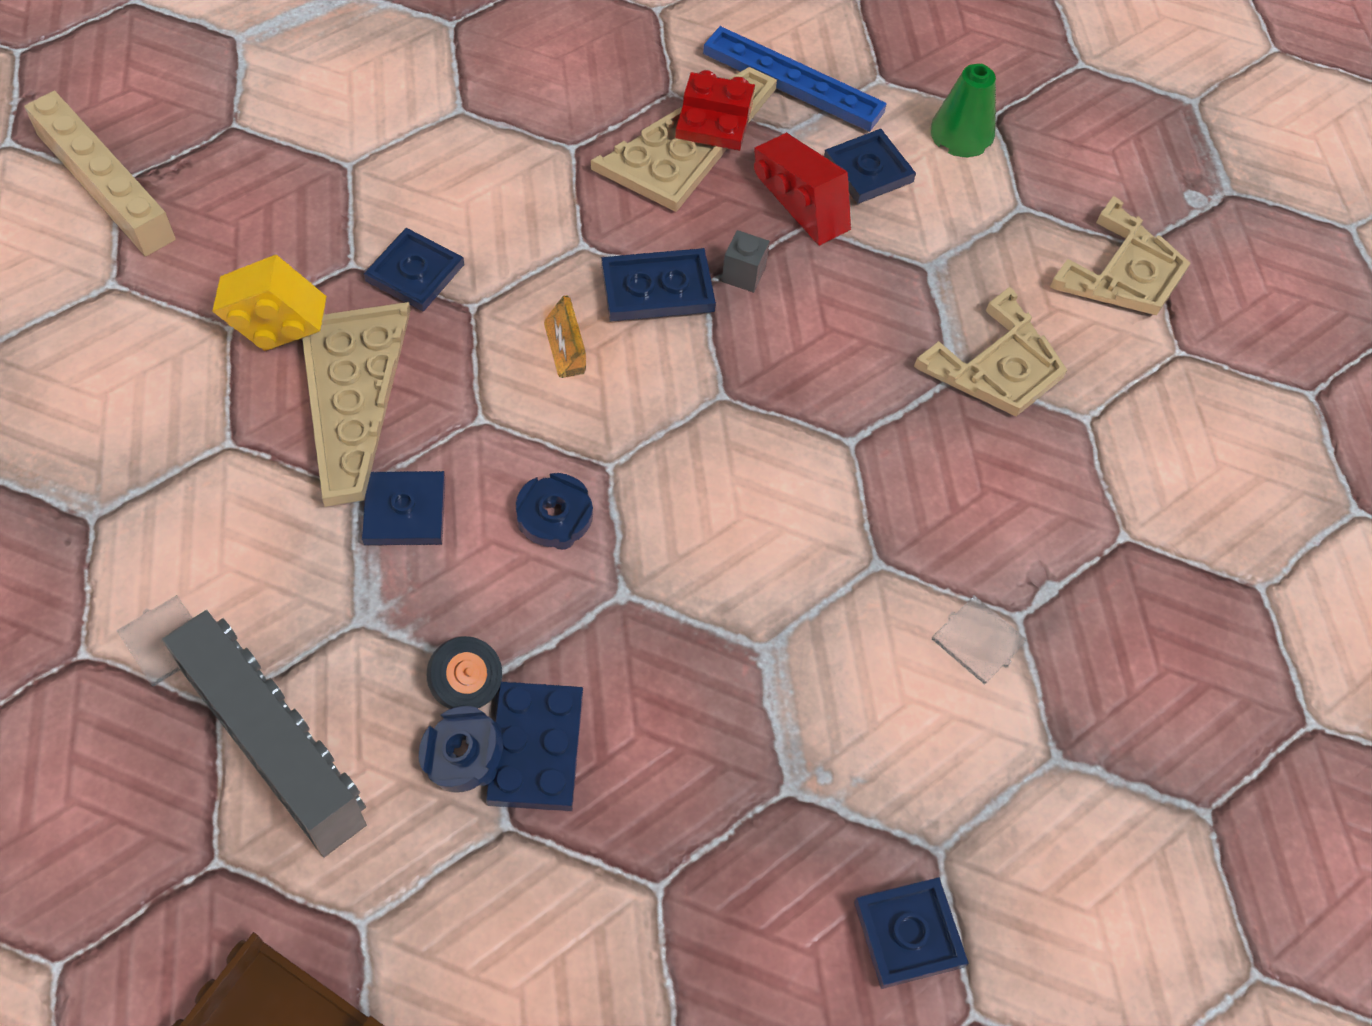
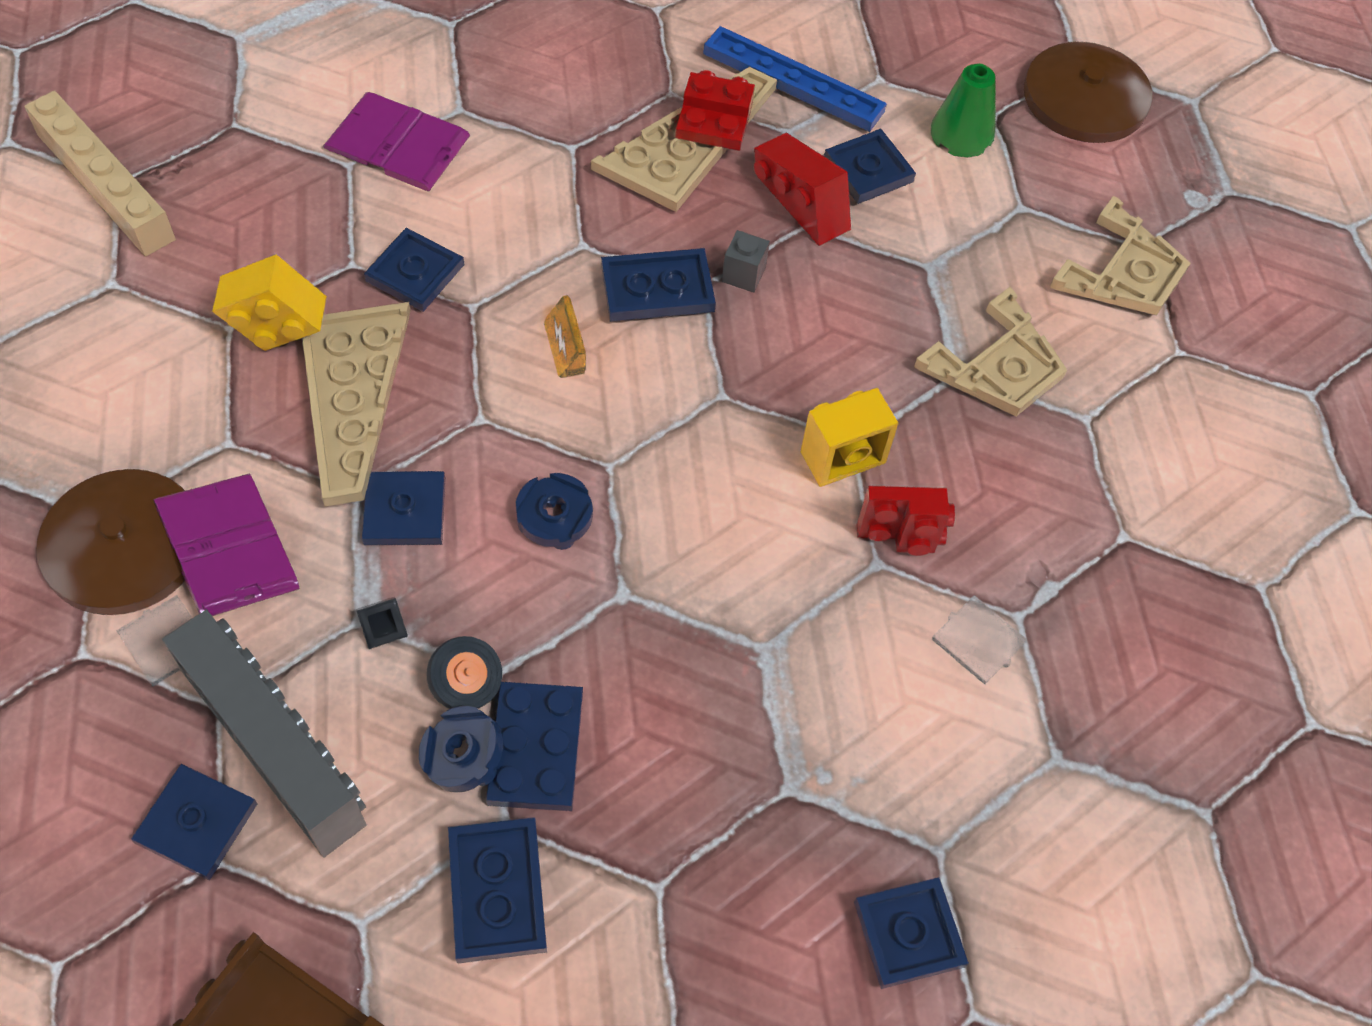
(108, 545): none -> reddish brown dish
(194, 821): none -> dark blue plate
(226, 545): none -> magenta piece
(381, 622): none -> black slope
(399, 139): none -> magenta piece
(496, 890): none -> dark blue plate
(848, 436): none -> yellow brick
(909, 515): none -> red plate
(1087, 92): none -> reddish brown dish

